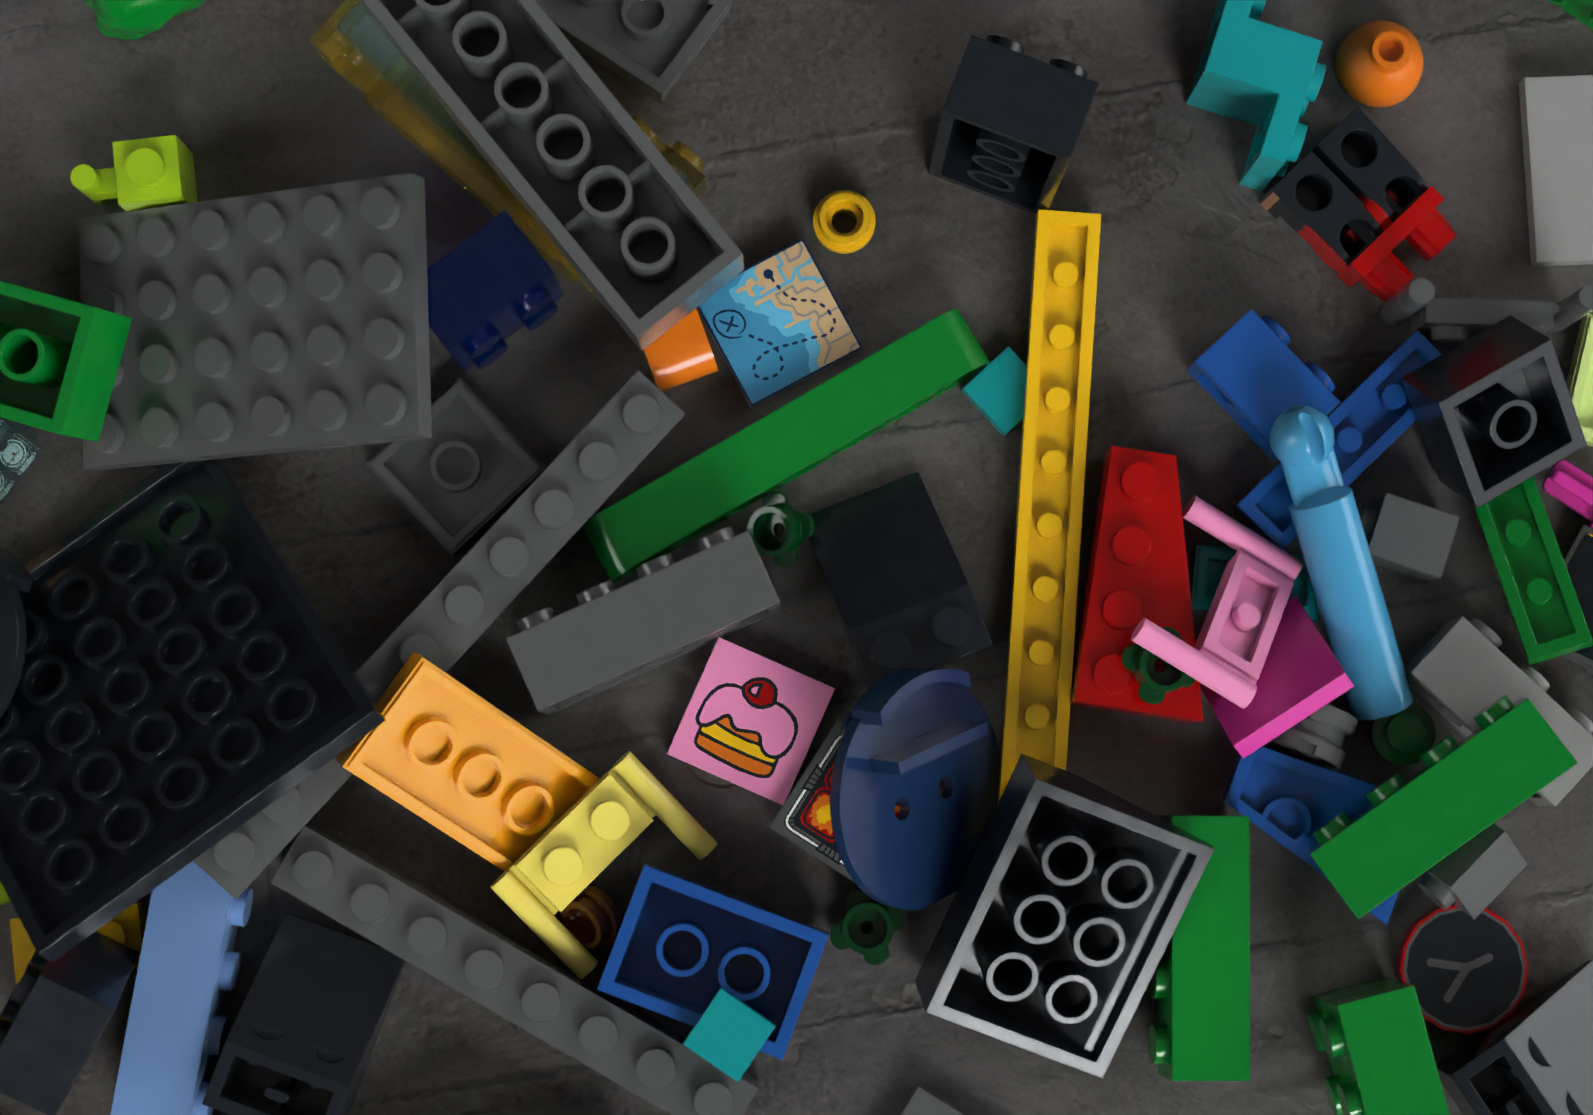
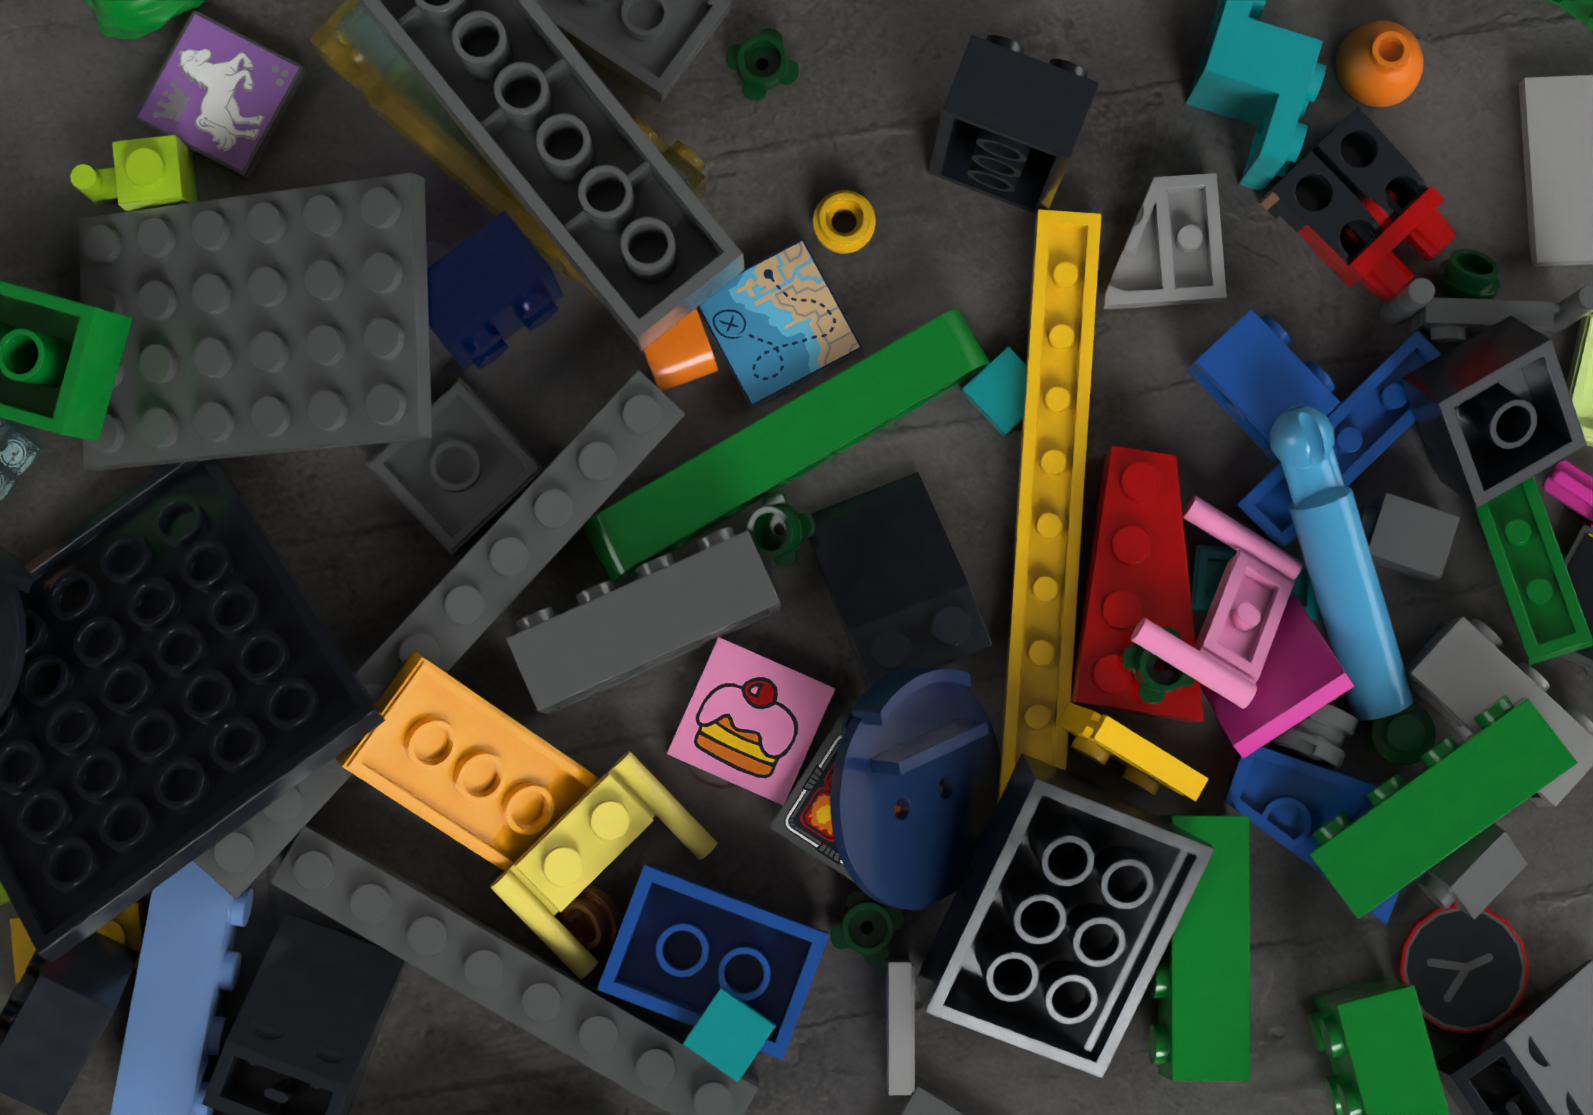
(221, 94): none -> tile
(767, 47): none -> dark green plate
(900, 1027): none -> light grey tile
(1145, 763): none -> yellow plate
(1172, 247): none -> light grey wing
(1469, 275): none -> dark green plate

